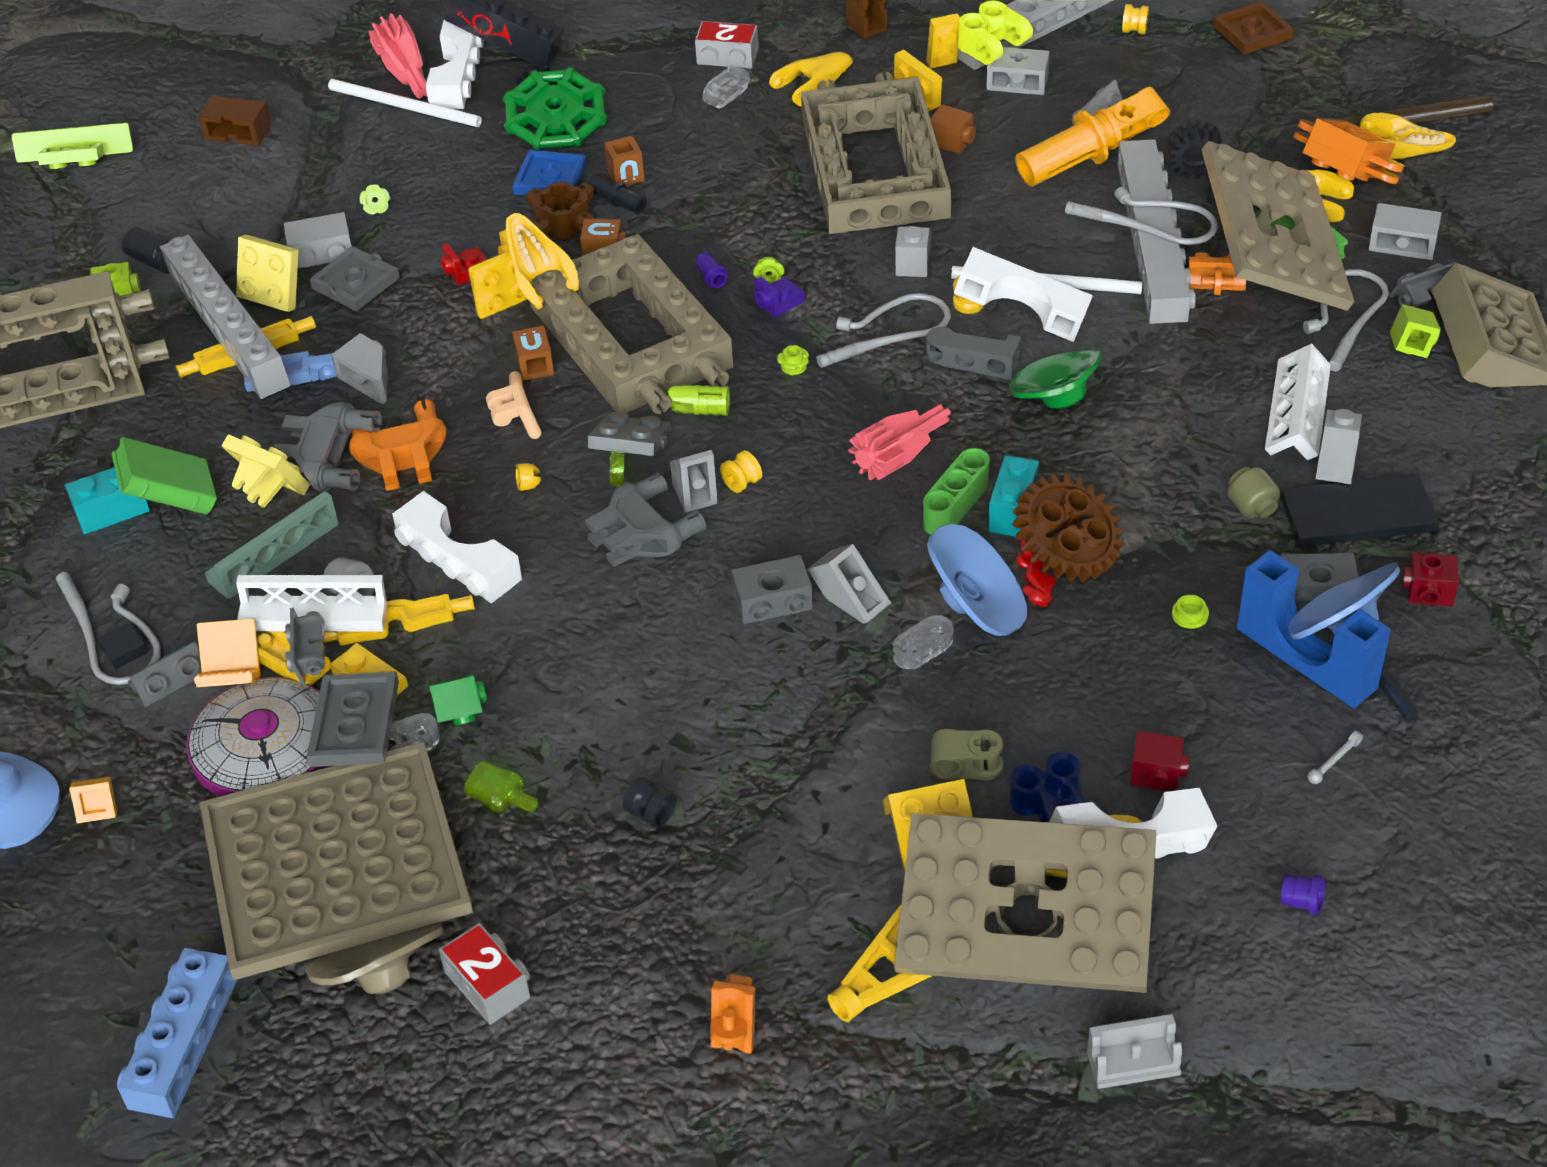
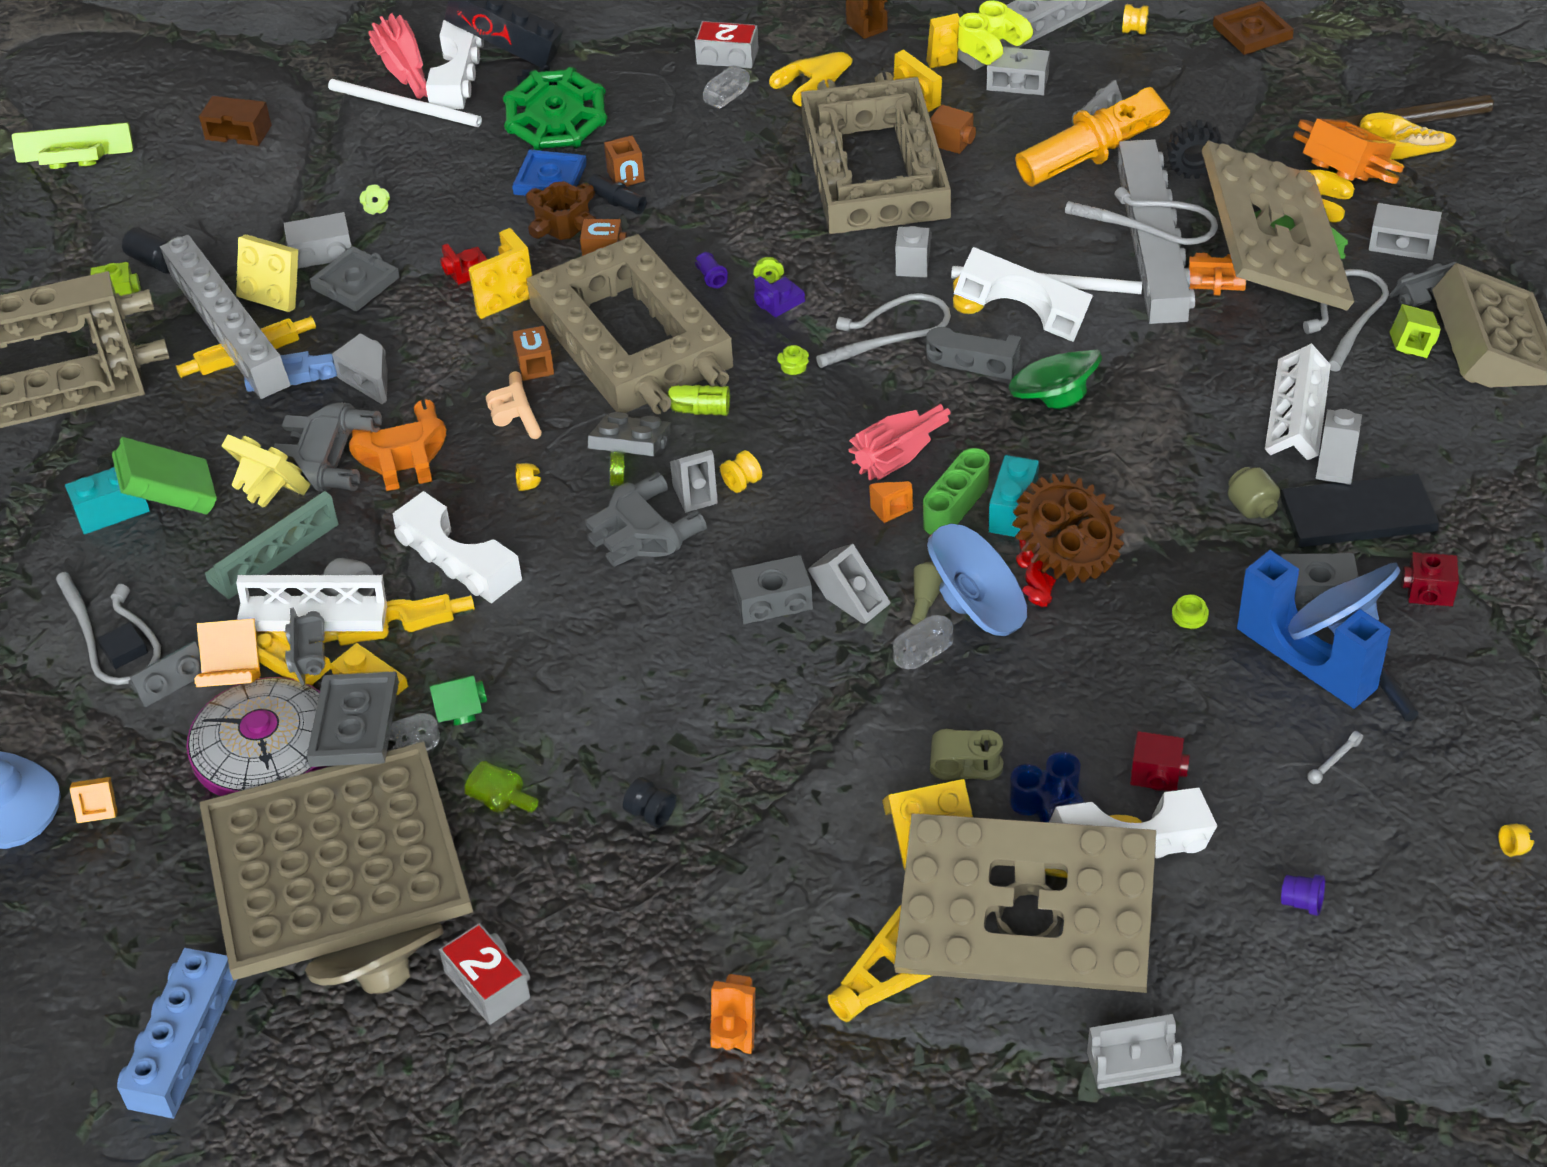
(535, 254): yellow animal -> none
(891, 499): none -> orange slope
(926, 590): none -> olive cone
(1515, 839): none -> yellow hinge

